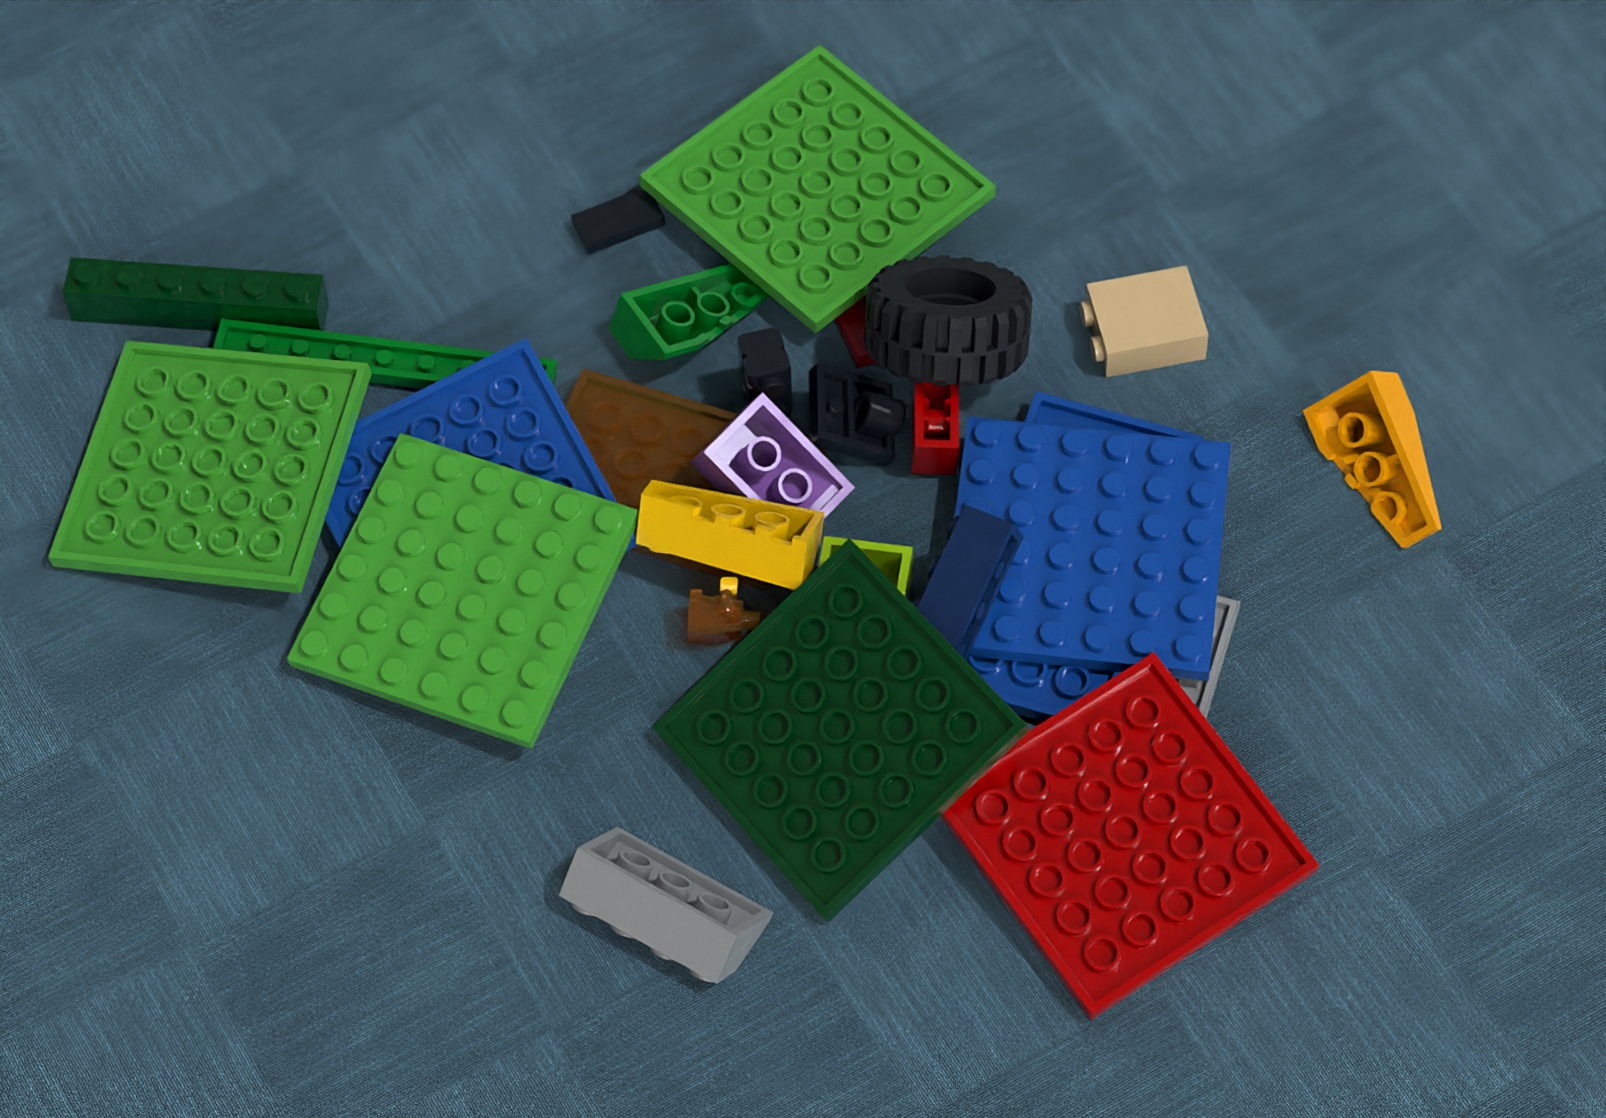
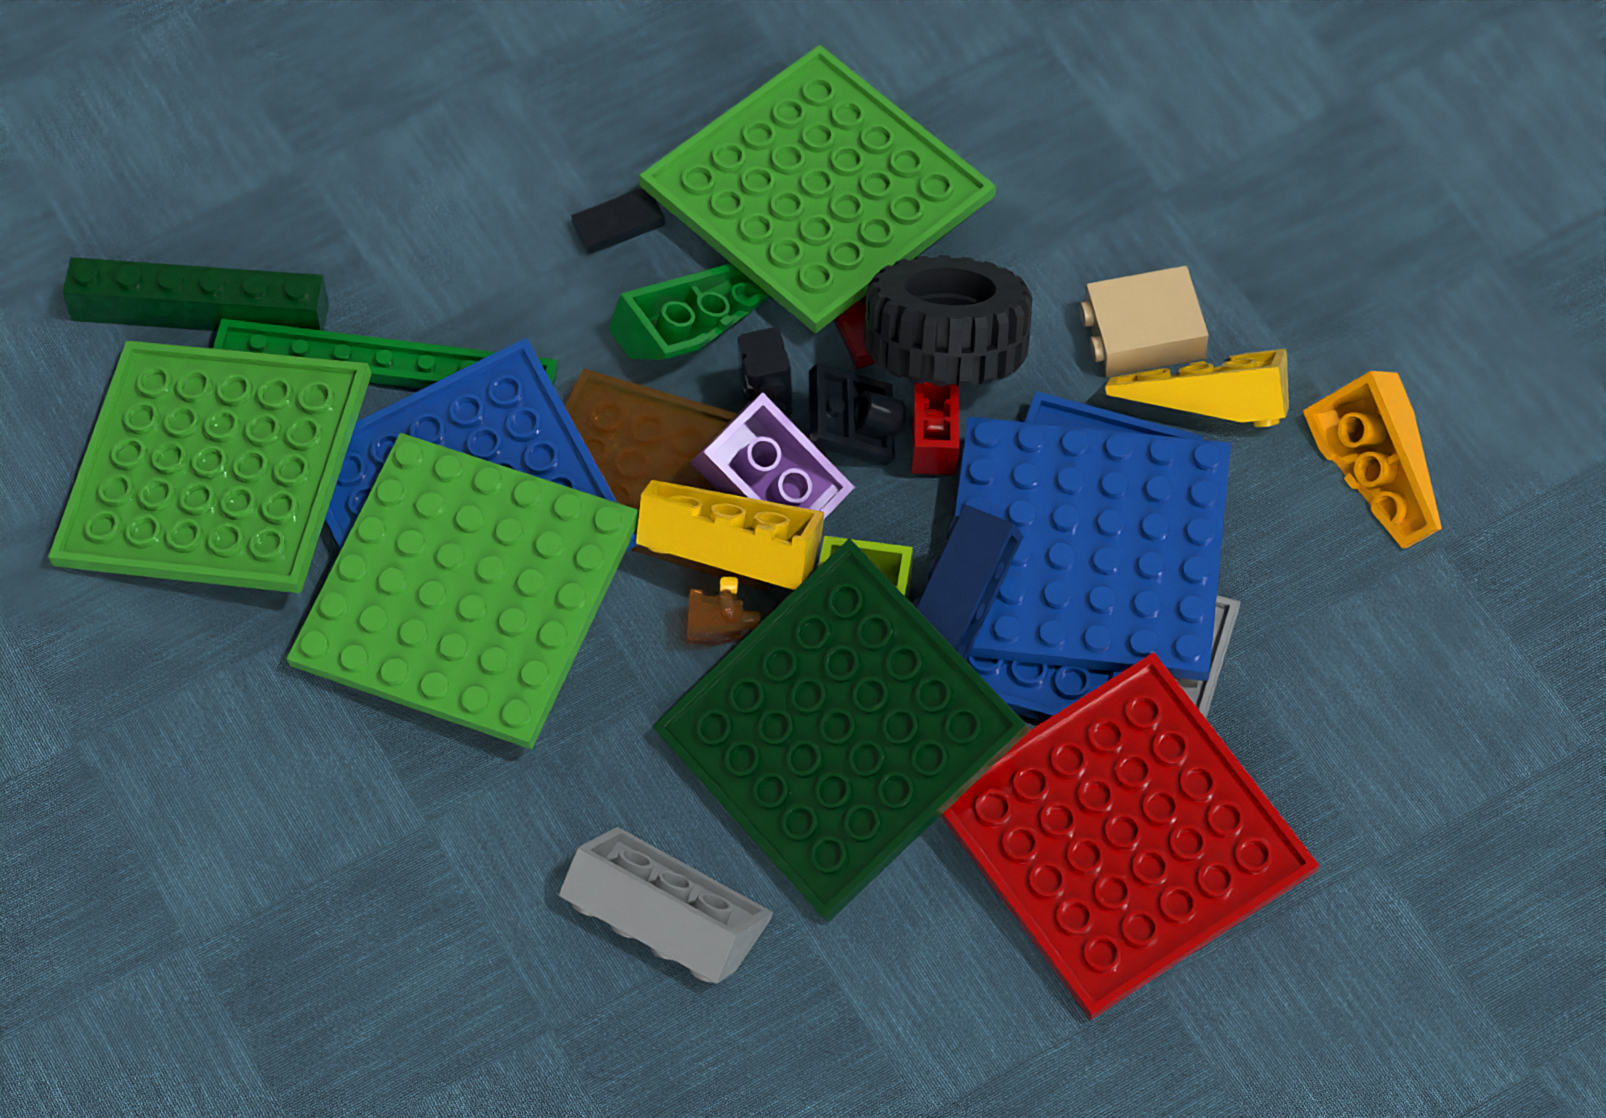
(1241, 390): none -> yellow wedge

